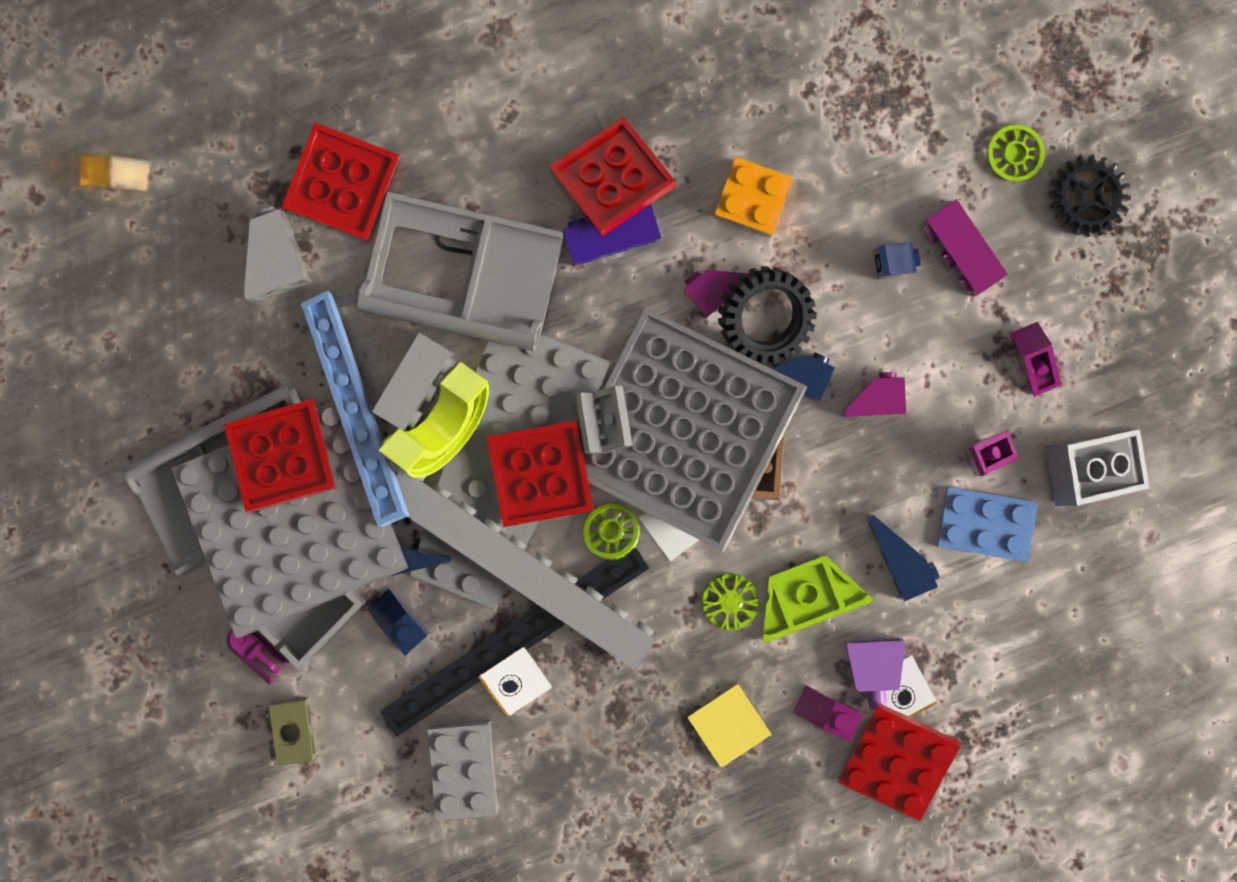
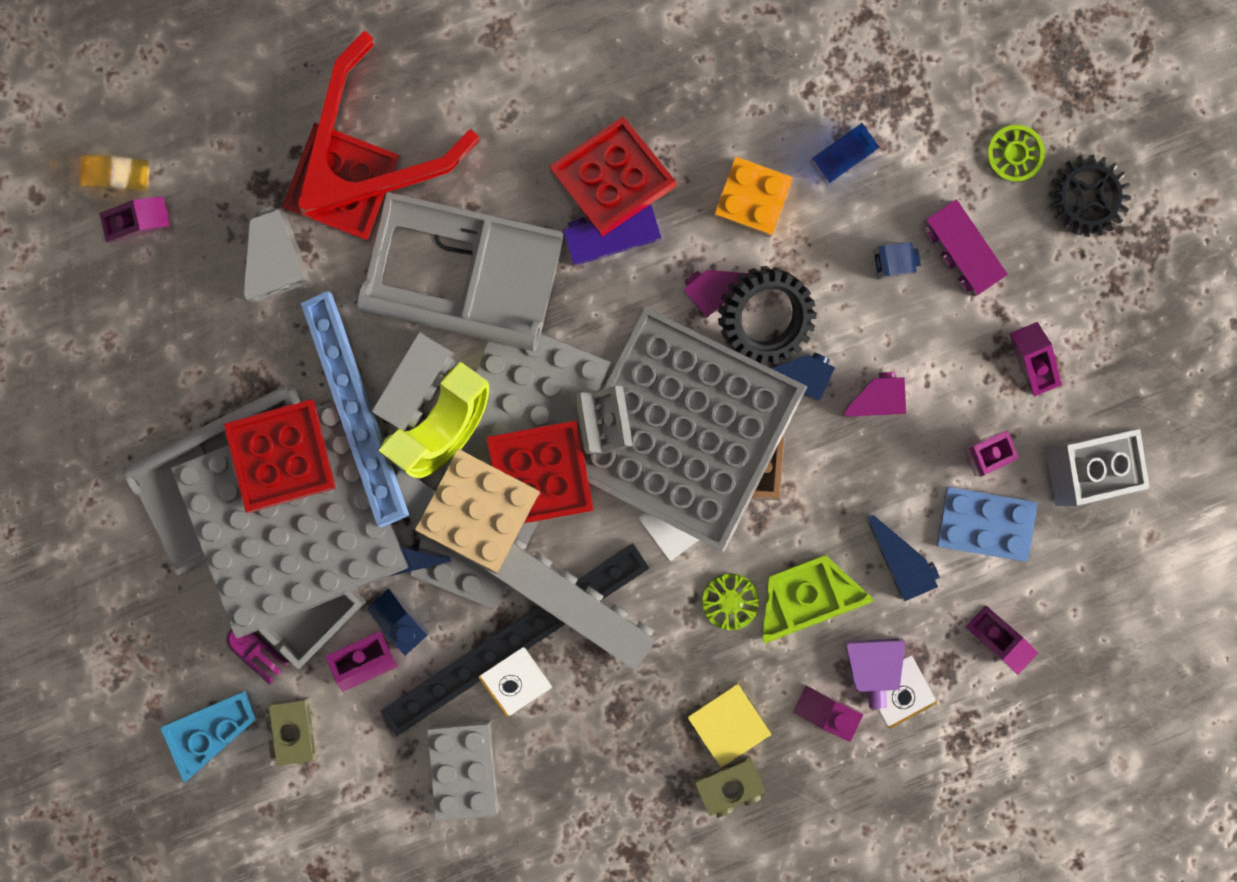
(134, 218): none -> magenta slope
(206, 732): none -> dark azure wing
(327, 191): none -> red piece
(361, 661): none -> magenta brick
(477, 511): none -> tan plate
(611, 531): lime wheel -> none
(741, 772): none -> olive brick
(844, 154): none -> clear blue brick
(899, 761): red plate -> none
(1002, 640): none -> magenta slope

